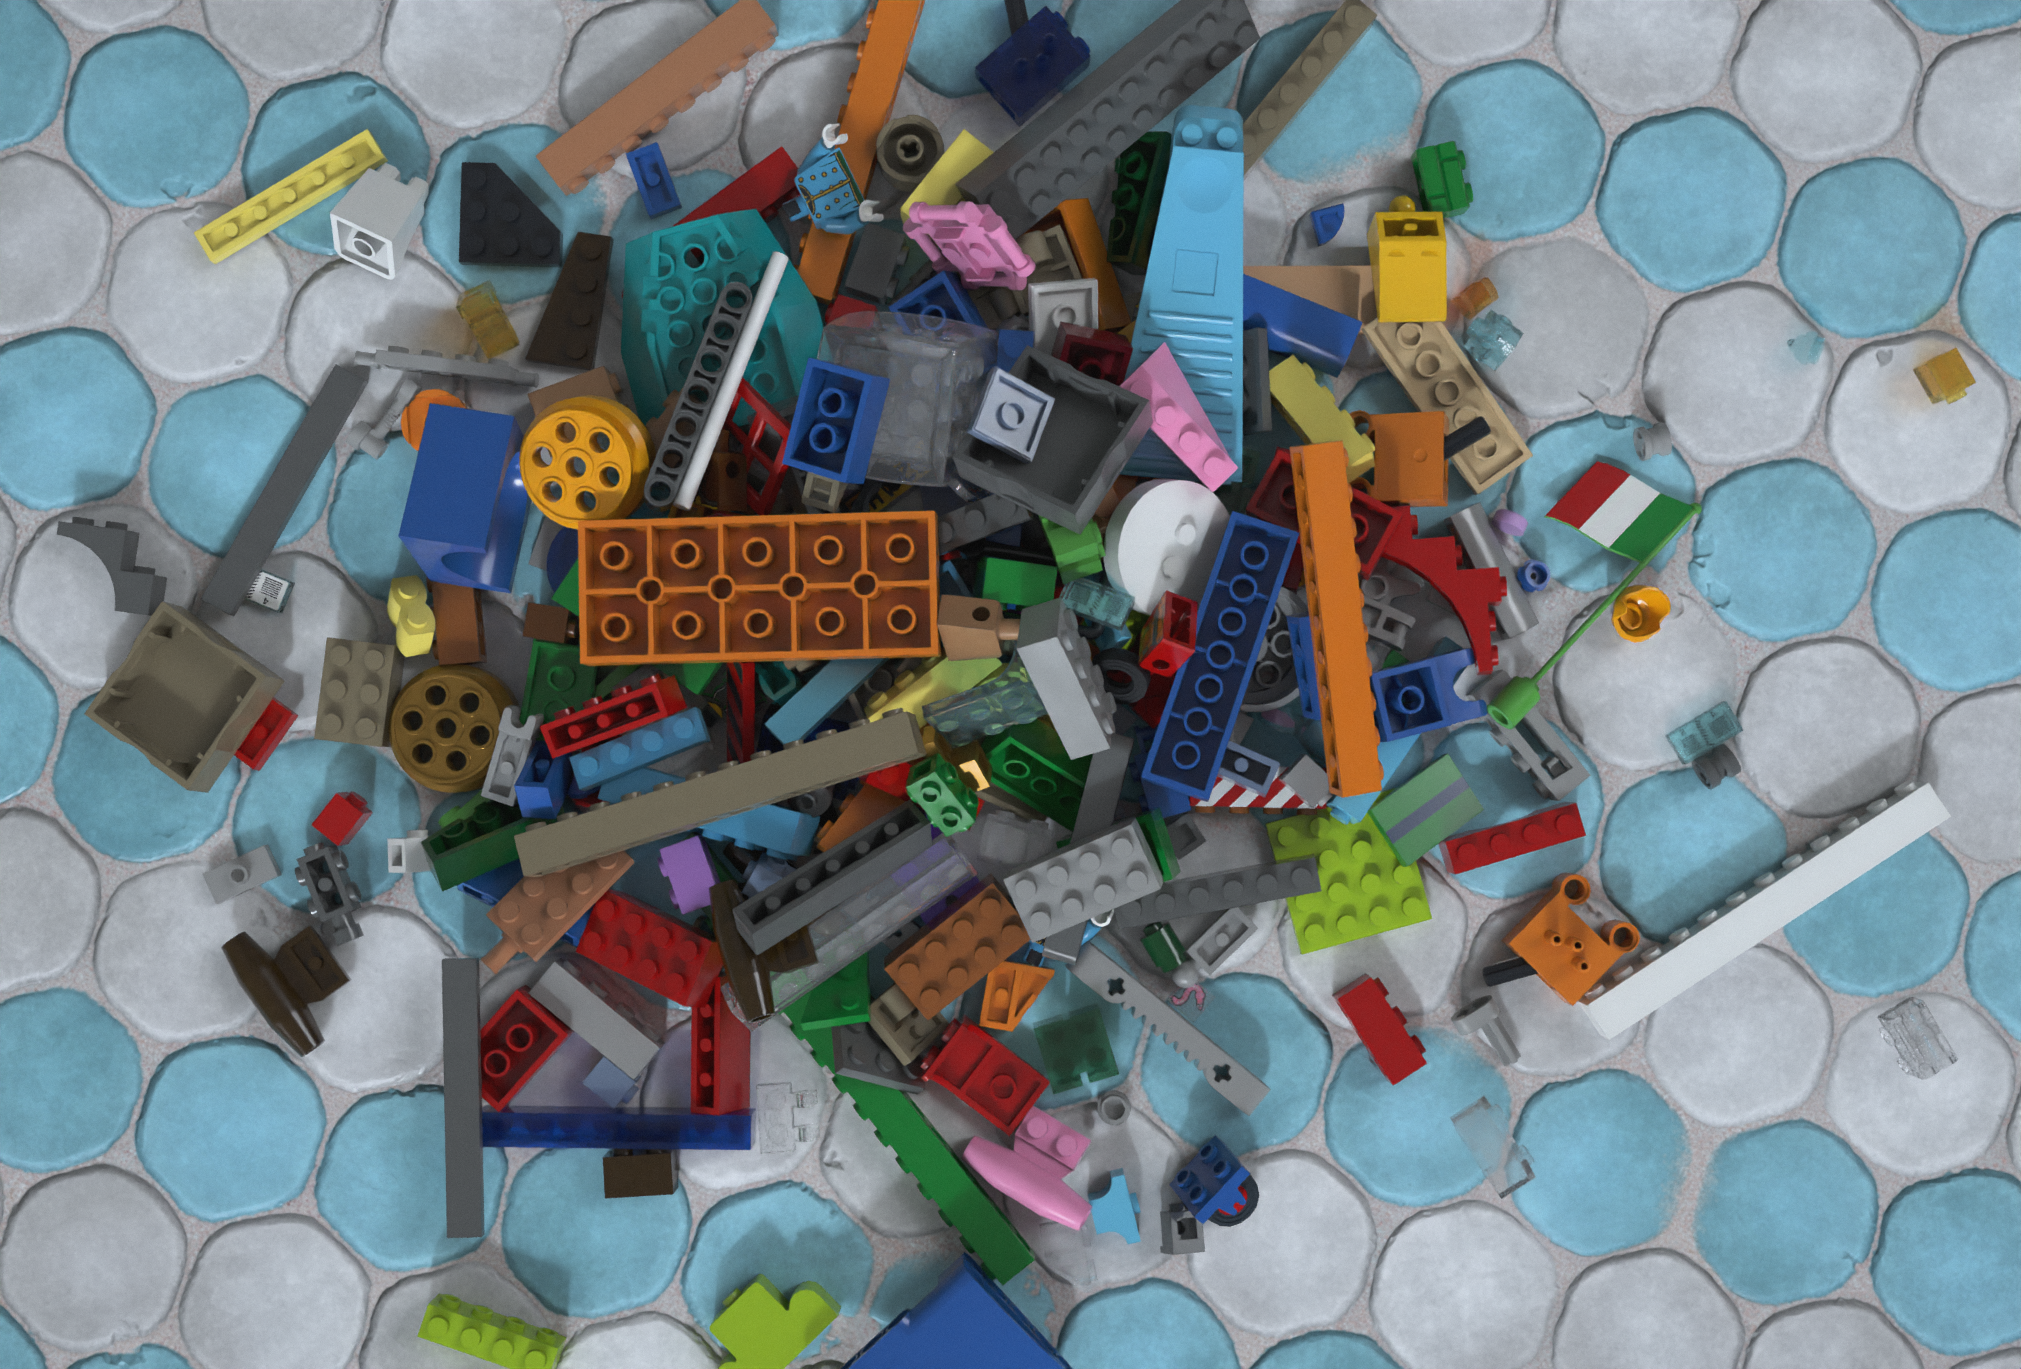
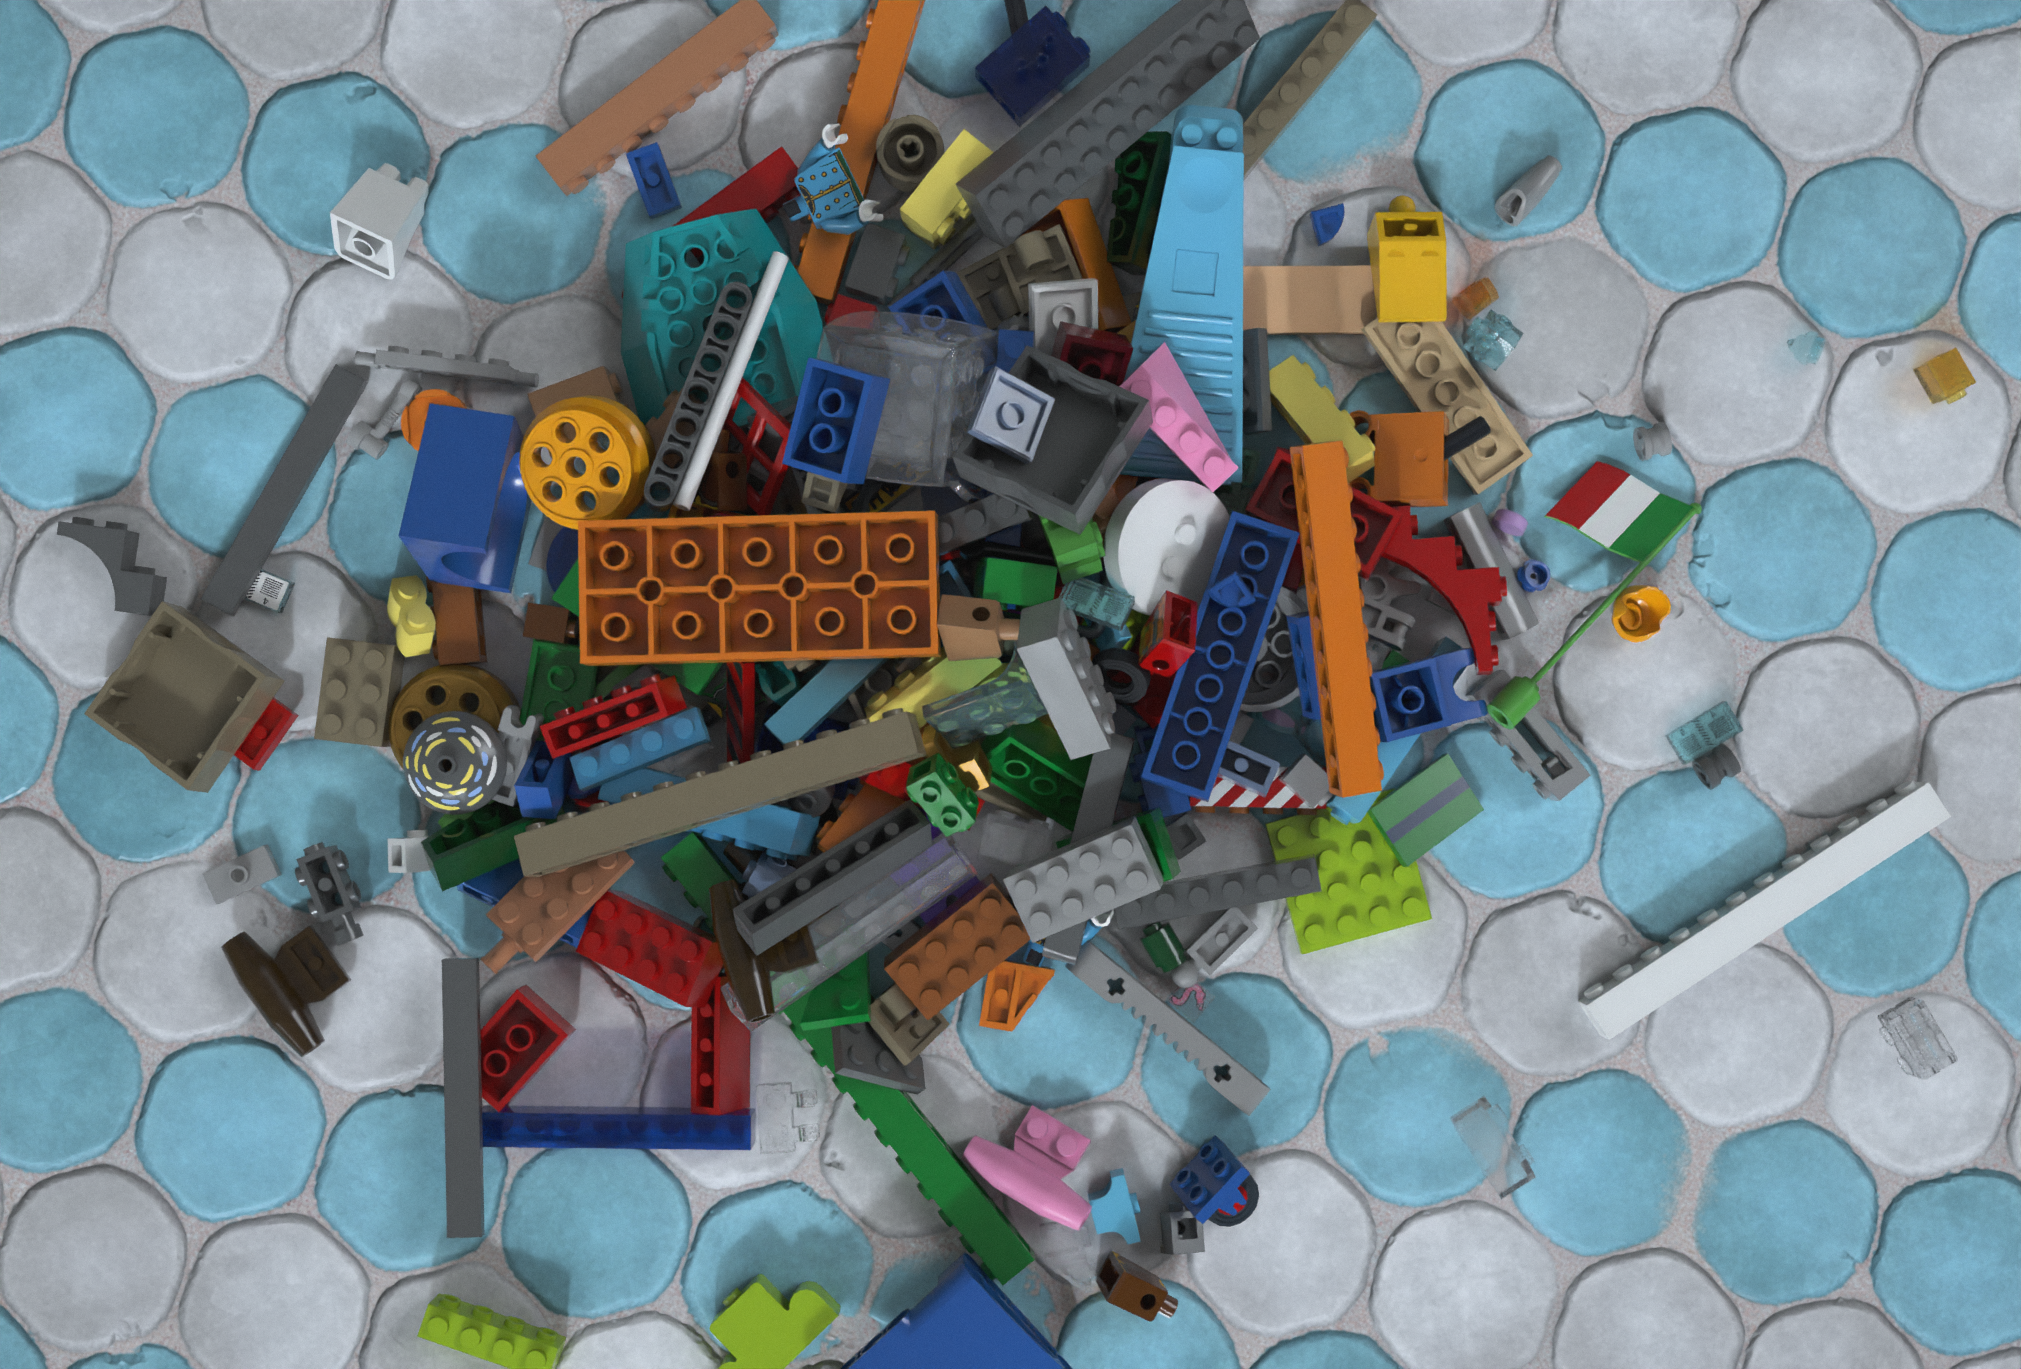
(290, 197): light yellow plate -> none
(342, 817): red brick -> none
(475, 756): none -> dark grey dish
(487, 319): clear yellow tile -> none
(502, 223): black plate -> none
(574, 313): dark brown wing -> none
(597, 1017): light grey brick -> none
(611, 1083): sand blue brick -> none
(640, 1172): dark brown piece -> none
(689, 872): medium lavender brick -> none
(971, 243): bright pink brick -> none
(984, 1074): red bracket -> none
(1074, 1048): clear green piece -> none
(1113, 1107): light grey plate -> none
(1134, 1288): none -> reddish brown torso
(1231, 592): none -> blue tile
(1299, 326): blue brick -> none
(1381, 1028): red brick -> none
(1441, 179): green brick -> none
(1484, 1014): light grey piece -> none
(1512, 838): red arch -> none
(1527, 191): none -> light grey piece
(1561, 945): orange piece -> none

